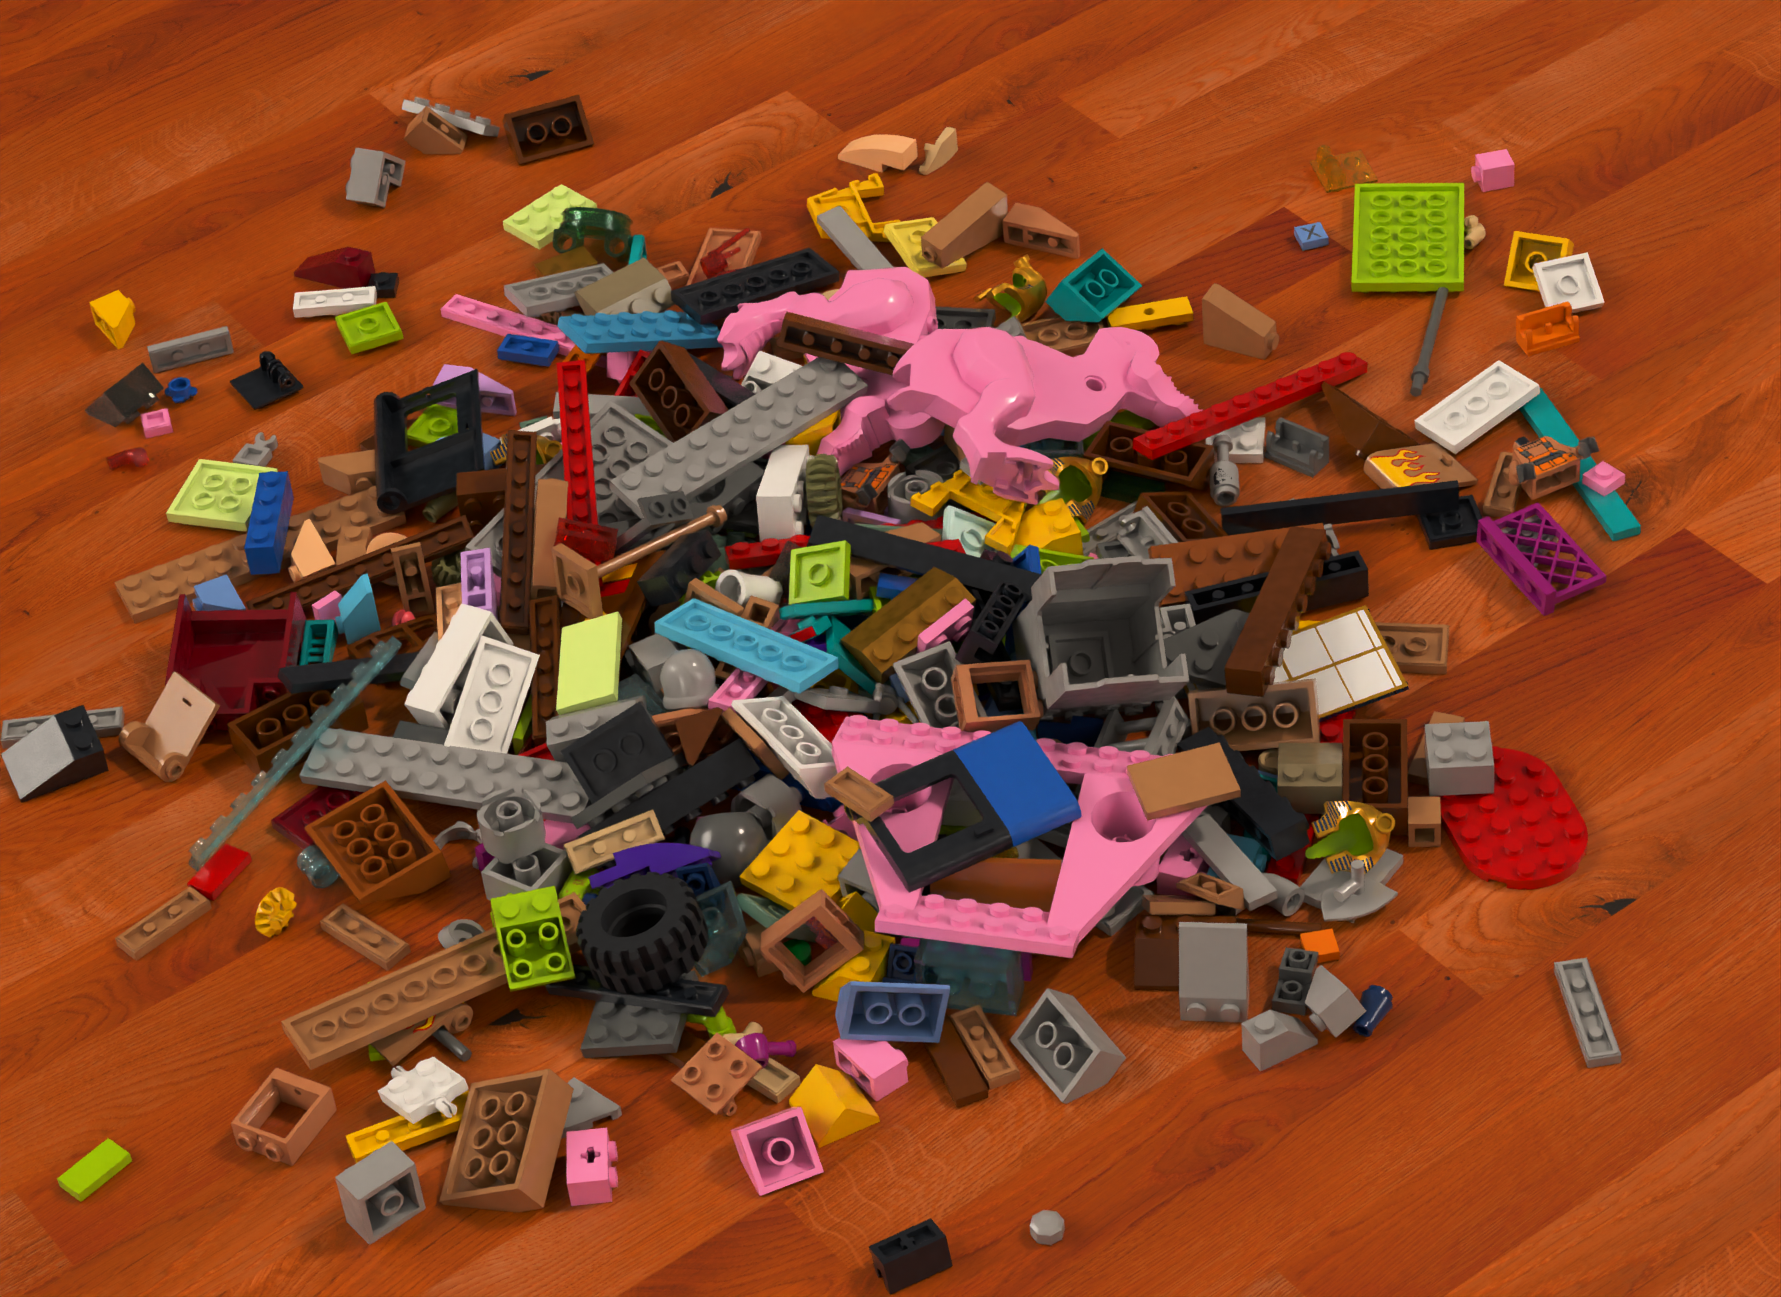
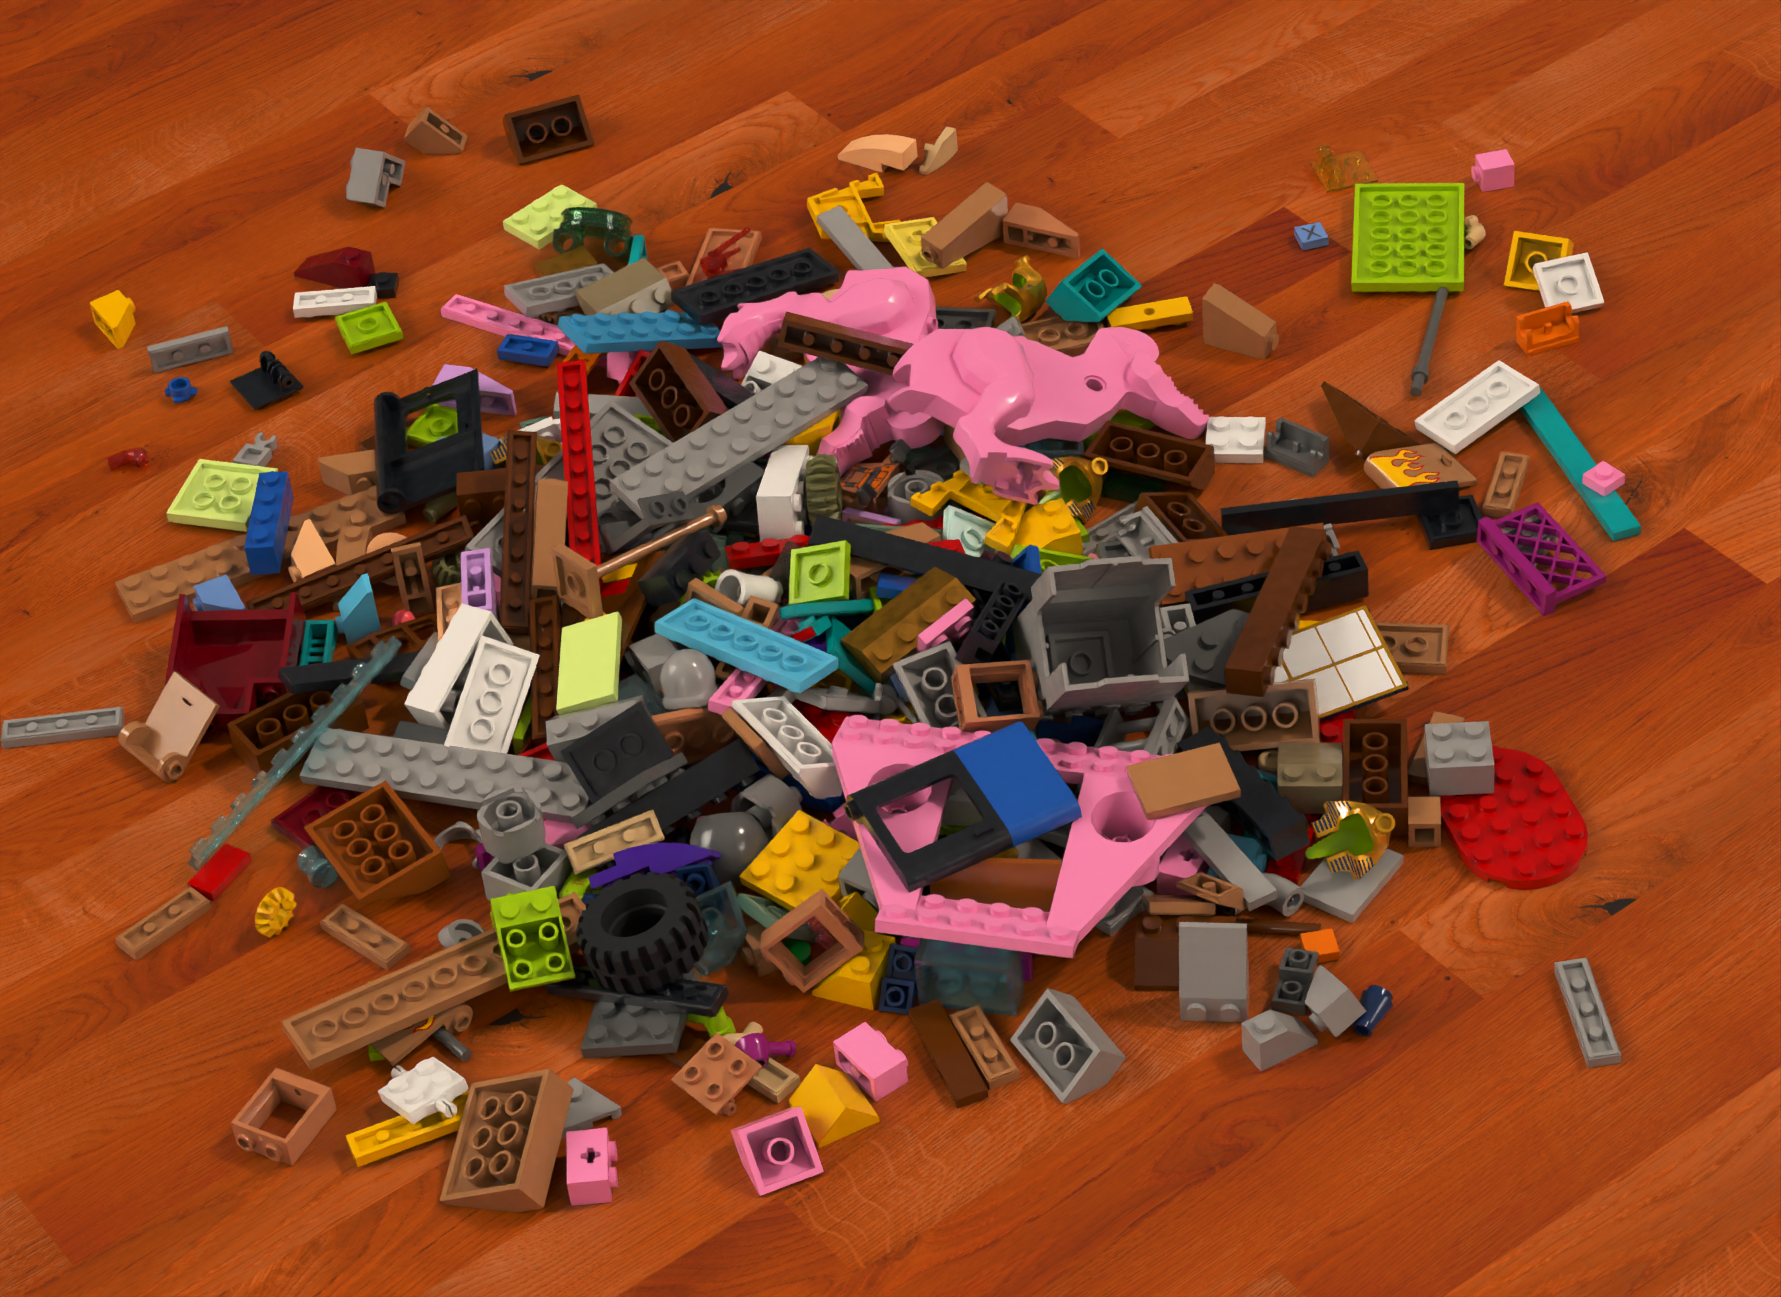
(55, 755): slope -> none
(94, 1169): lime tile -> none
(126, 397): clear smoke slope -> none
(156, 423): bright pink tile -> none
(327, 607): bright pink tile -> none
(380, 1192): light grey brick -> none
(459, 119): light grey plate -> none
(587, 539): clear red bracket -> none
(695, 732): reddish brown slope -> none
(859, 794): medium nougat tile -> none
(891, 1011): medium blue slope -> none
(911, 1255): black hinge -> none
(1047, 1227): light grey tile -> none
(1224, 474): light grey piece -> none
(1248, 405): red plate -> none
(1354, 895): light grey shield -> none
(1547, 464): torso -> none

